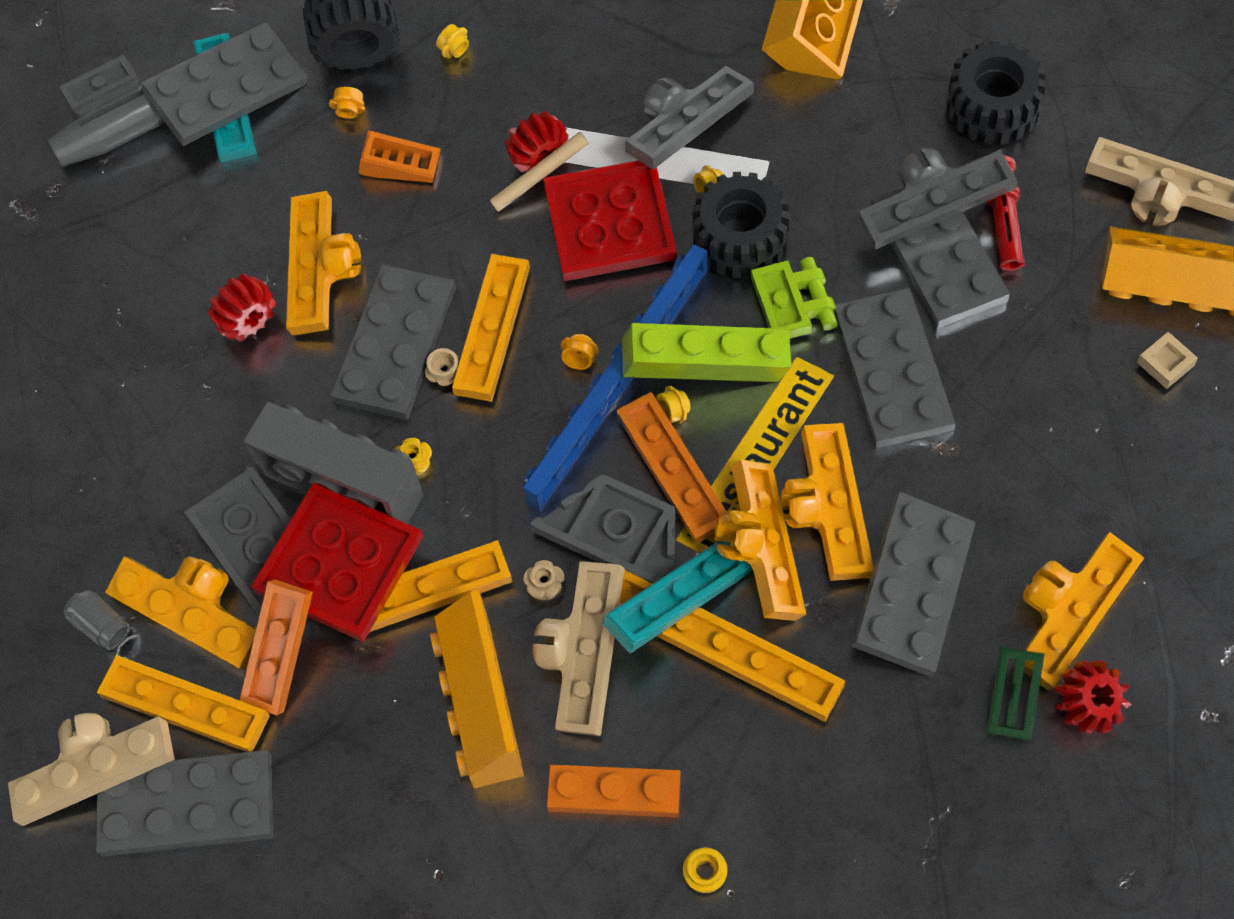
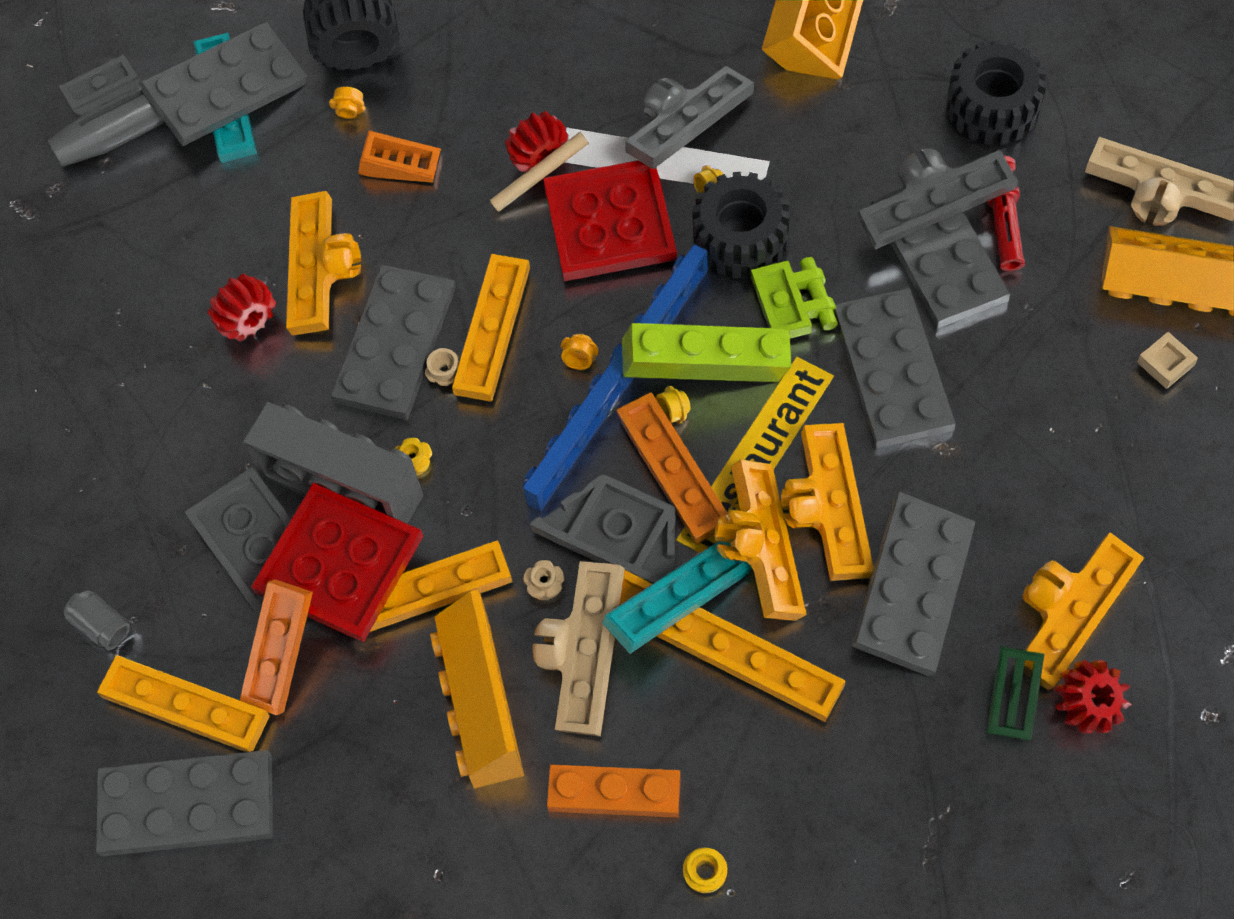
(89, 764): tan plate -> none
(186, 605): light orange plate -> none
(452, 41): yellow plate -> none

